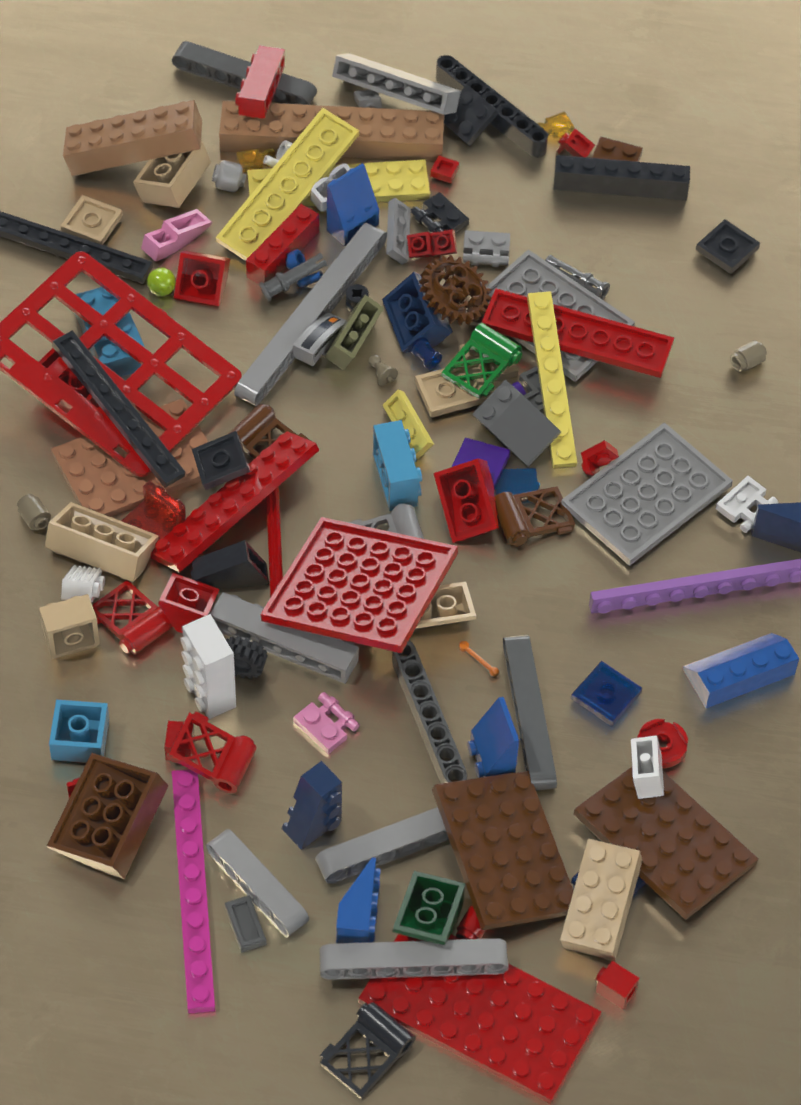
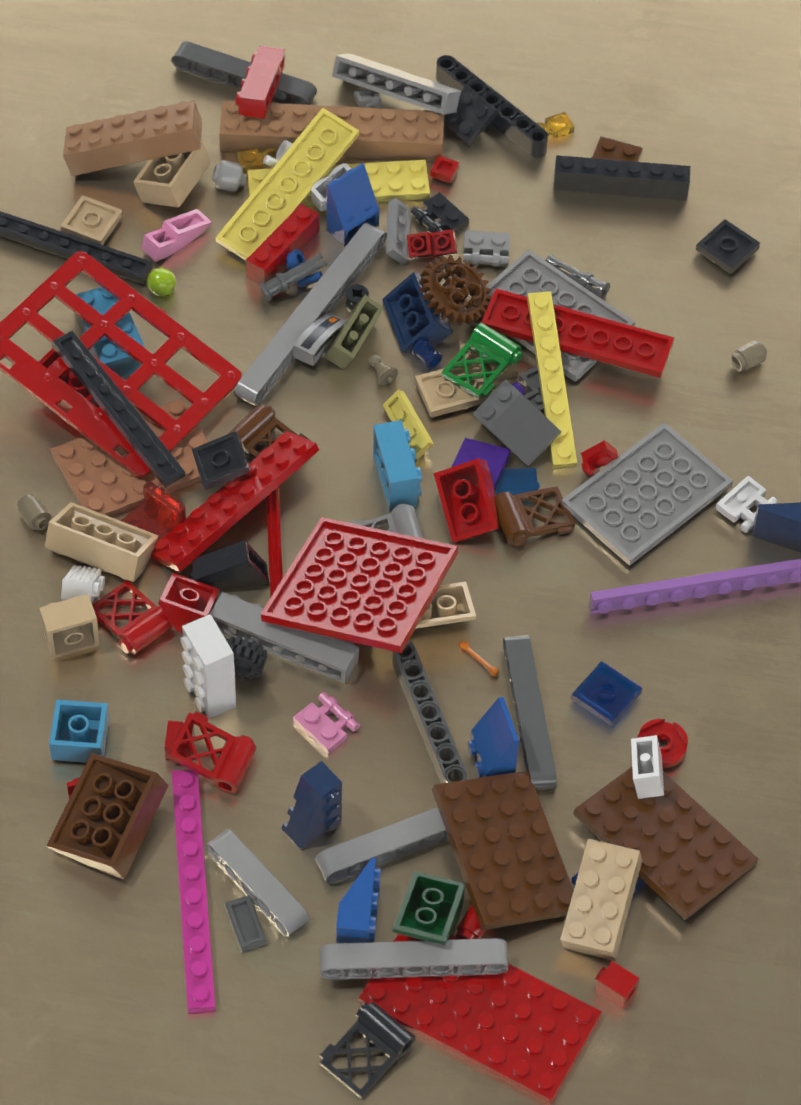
(201, 277): red slope -> none
(575, 144): red bracket -> none
(742, 669): blue slope -> none

